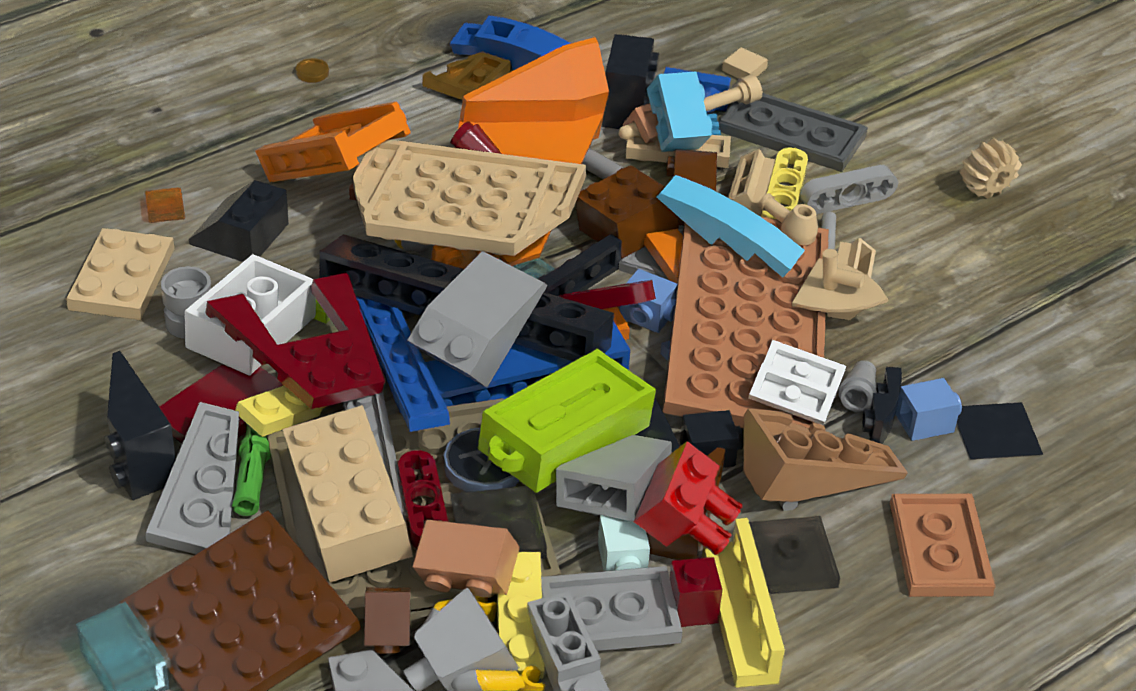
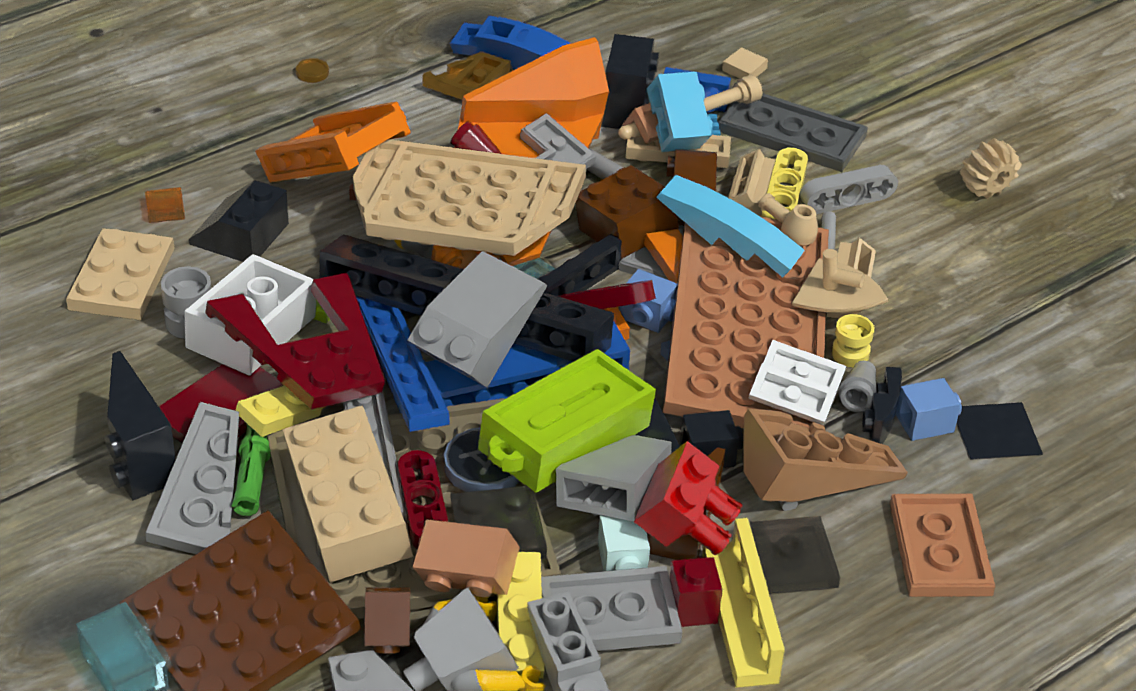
(555, 142): none -> light grey tile
(852, 339): none -> light yellow wheel

